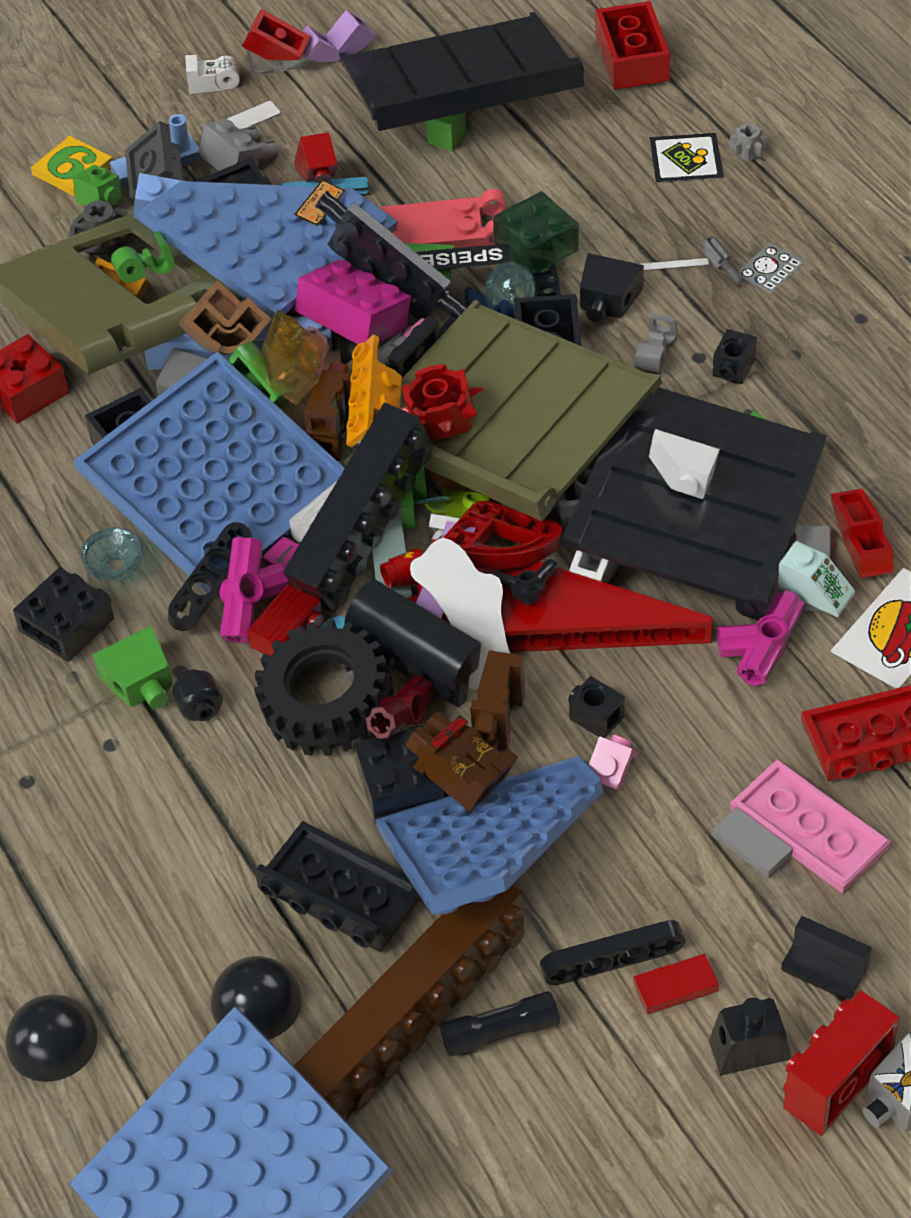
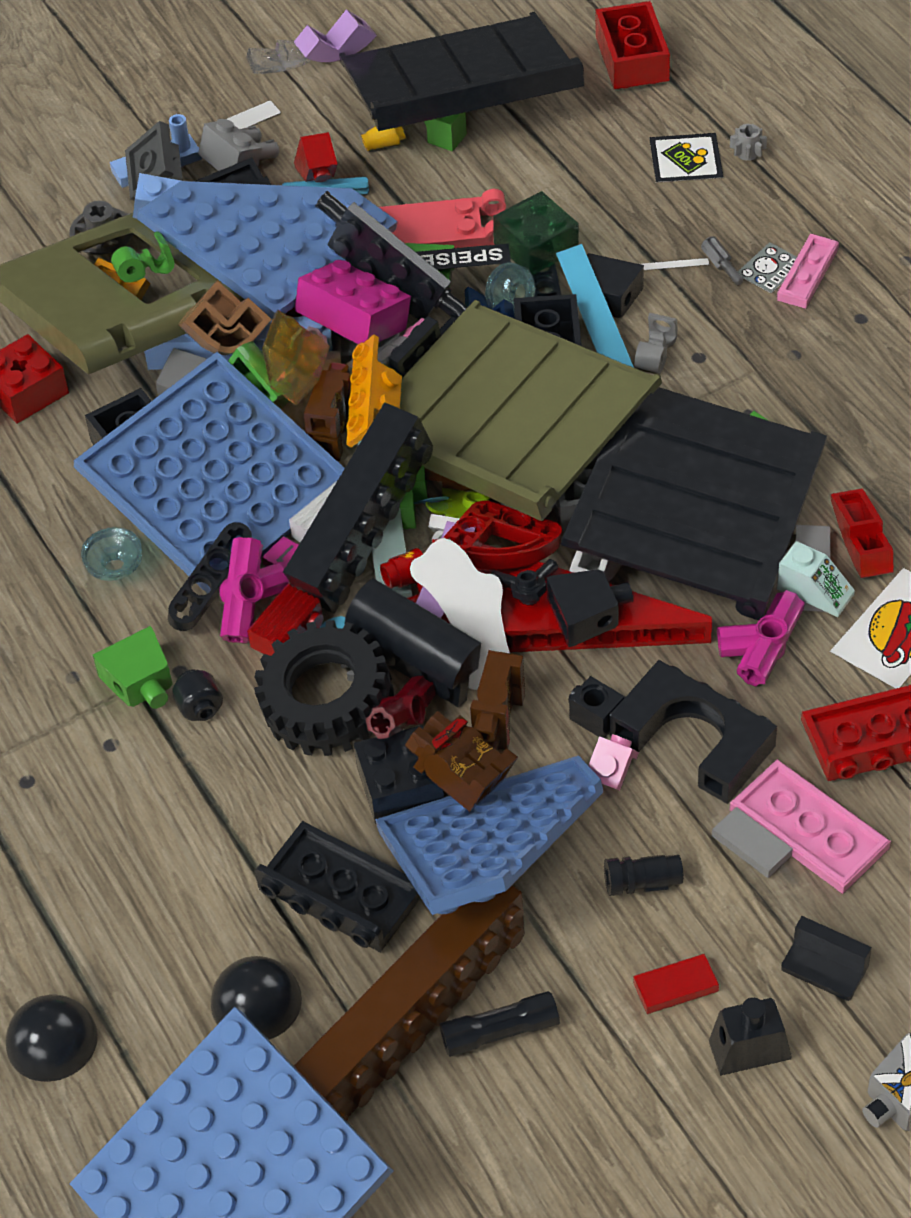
(64, 613): black brick -> none
(68, 160): yellow tile -> none
(97, 185): bright green brick -> none
(211, 74): white leg -> none
(275, 38): red slope -> none
(308, 210): clear orange sticker -> none
(377, 139): none -> yellow cone
(441, 401): red brick -> none
(586, 604): none -> black torso
(593, 304): none -> medium azure sticker
(612, 952): black beam -> none
(648, 872): none -> black axle
(670, 694): none -> black arch
(683, 462): white slope -> none
(734, 356): black brick -> none
(807, 271): none -> bright pink tile
(839, 1061): red brick -> none

